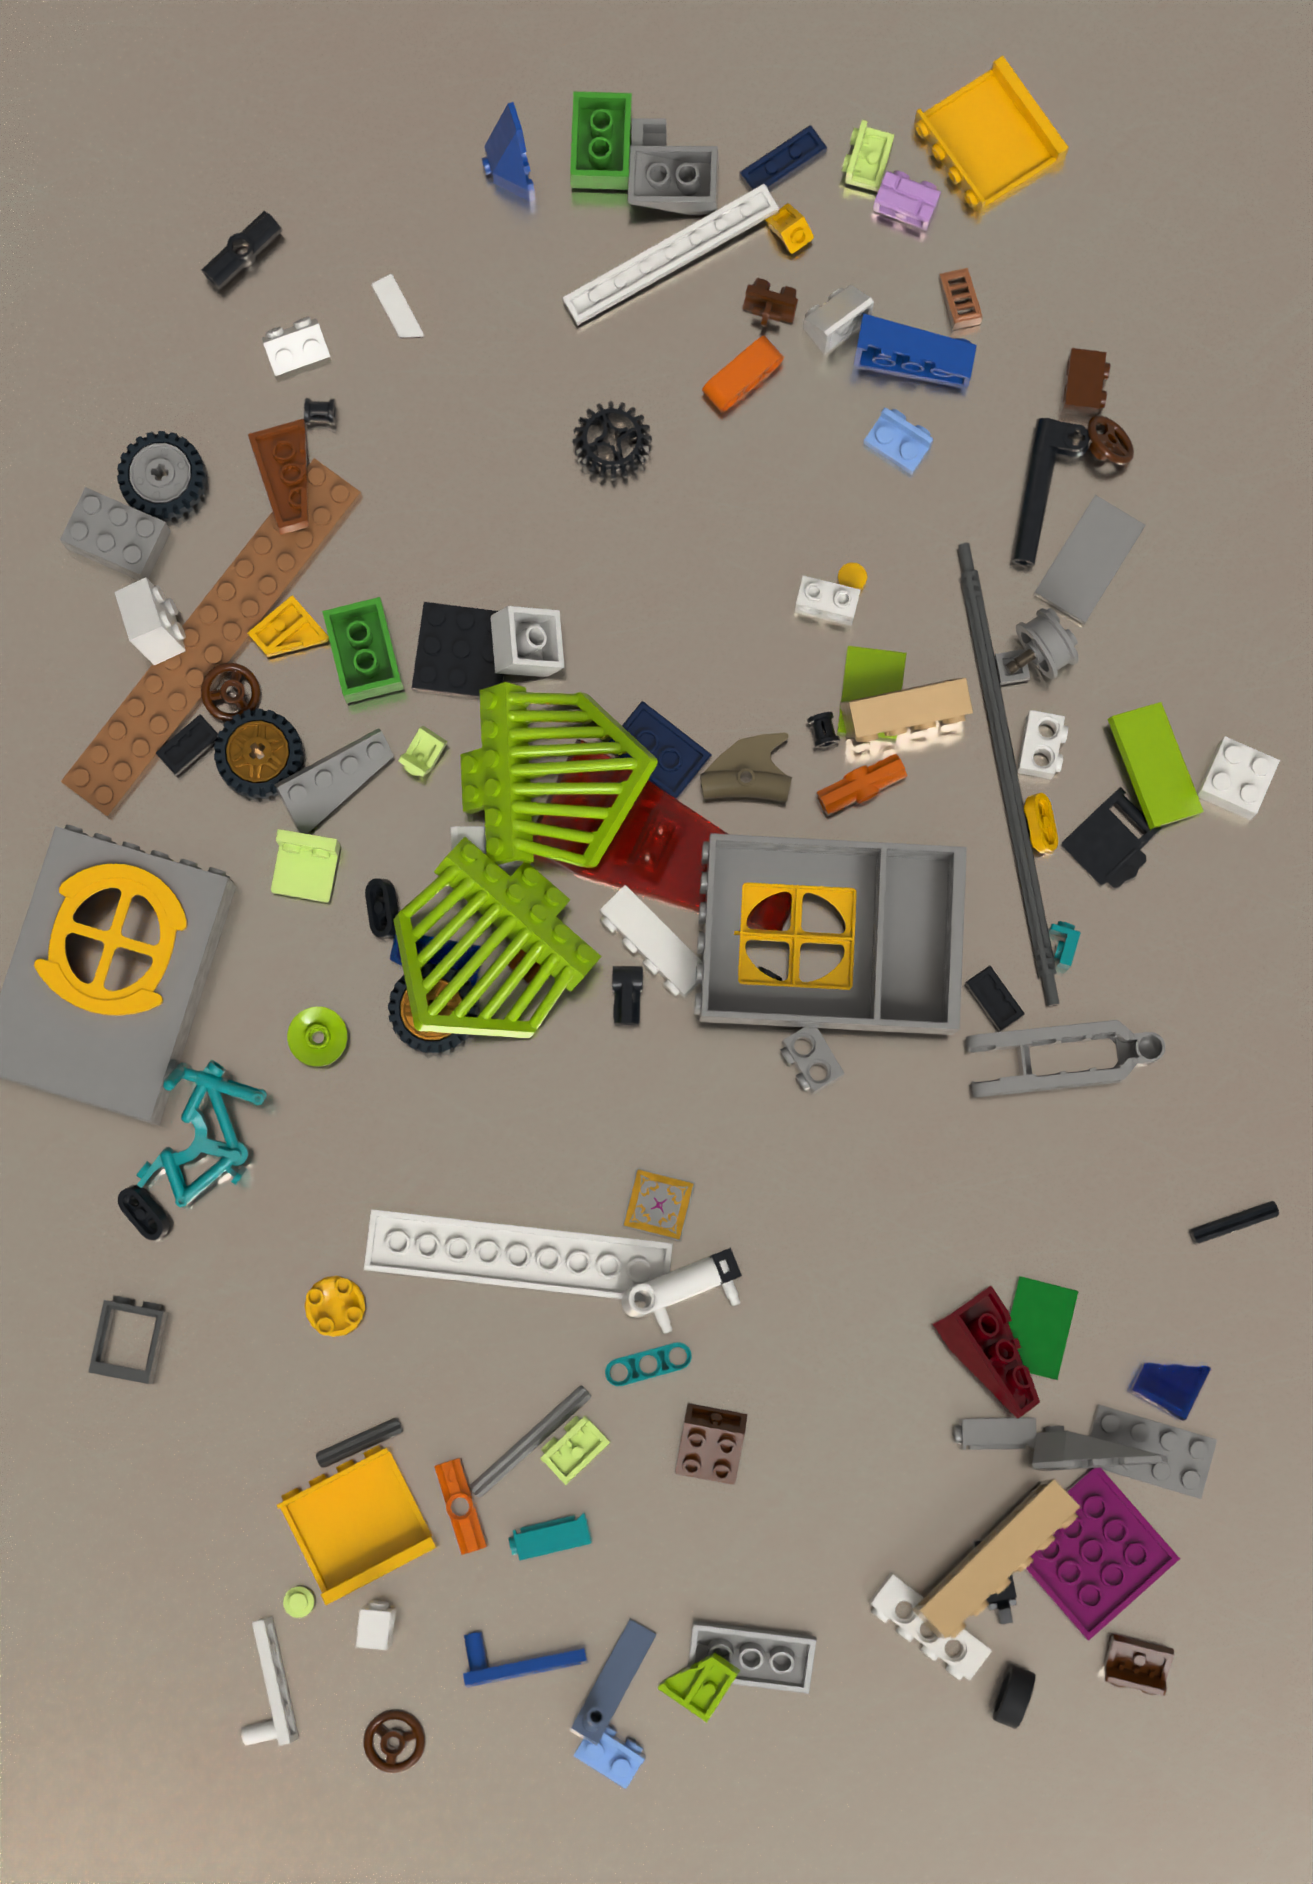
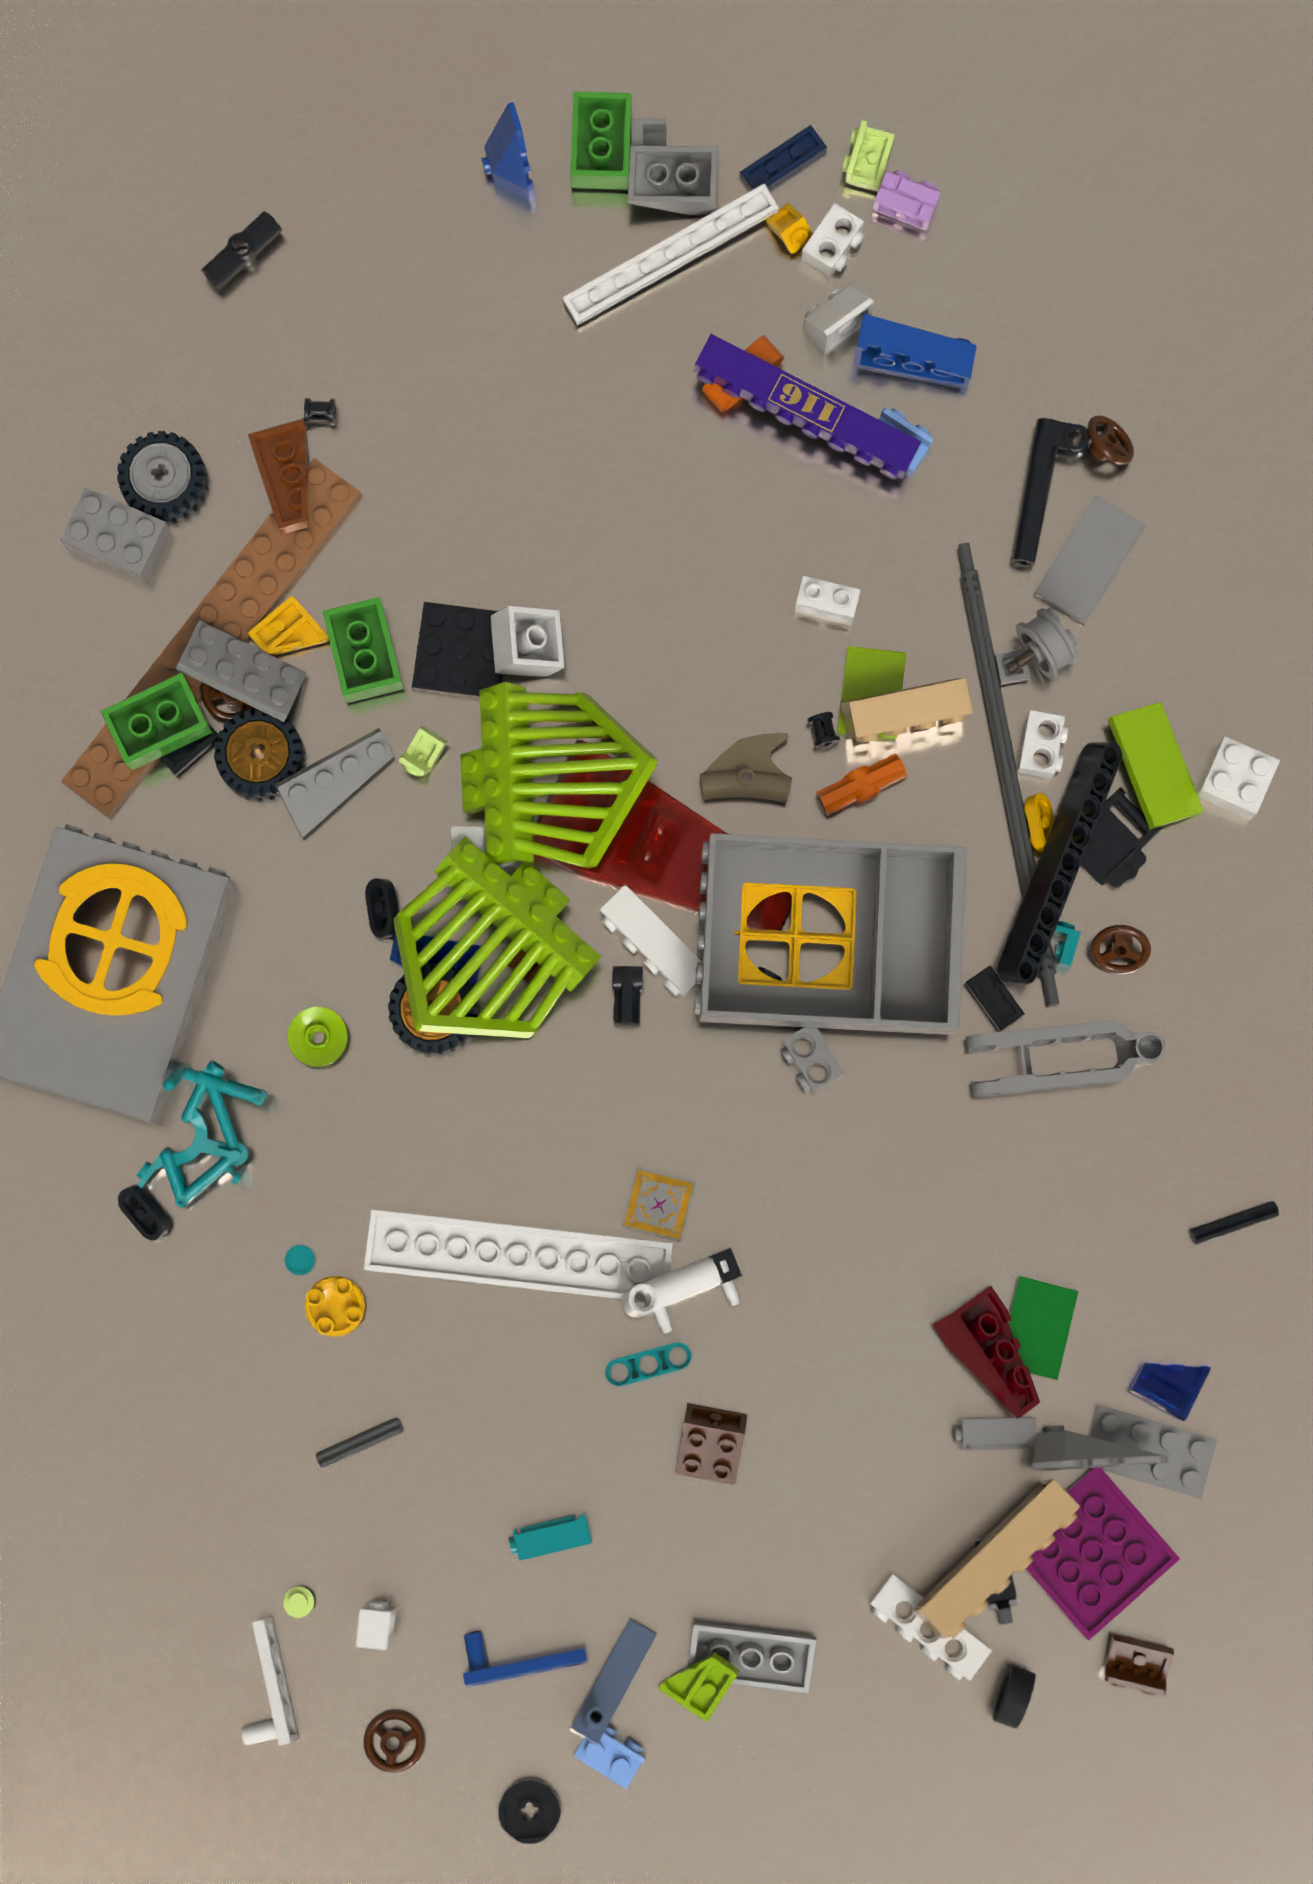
(97, 1363): dark grey window -> none
(151, 621): white brick -> none
(156, 721): none -> bright green brick
(241, 670): none -> light grey plate
(295, 346): white bracket -> none
(300, 1260): none -> teal piece
(305, 866): yellowish green bracket -> none
(357, 1523): yellow panel -> none
(397, 307): white sticker -> none
(467, 1526): orange piece -> none
(517, 1824): none -> black plate
(530, 1441): light grey axle -> none
(574, 1449): yellowish green bracket -> none
(623, 437): black gear -> none
(677, 754): dark blue tile -> none
(770, 304): reddish brown hips -> none
(806, 407): none -> dark purple brick
(828, 238): none -> white brick
(852, 575): yellow tile -> none
(963, 320): nougat slope -> none
(991, 136): yellow panel -> none
(1059, 862): none -> black beam
(1084, 382): reddish brown brick -> none
(1120, 946): none -> reddish brown piece

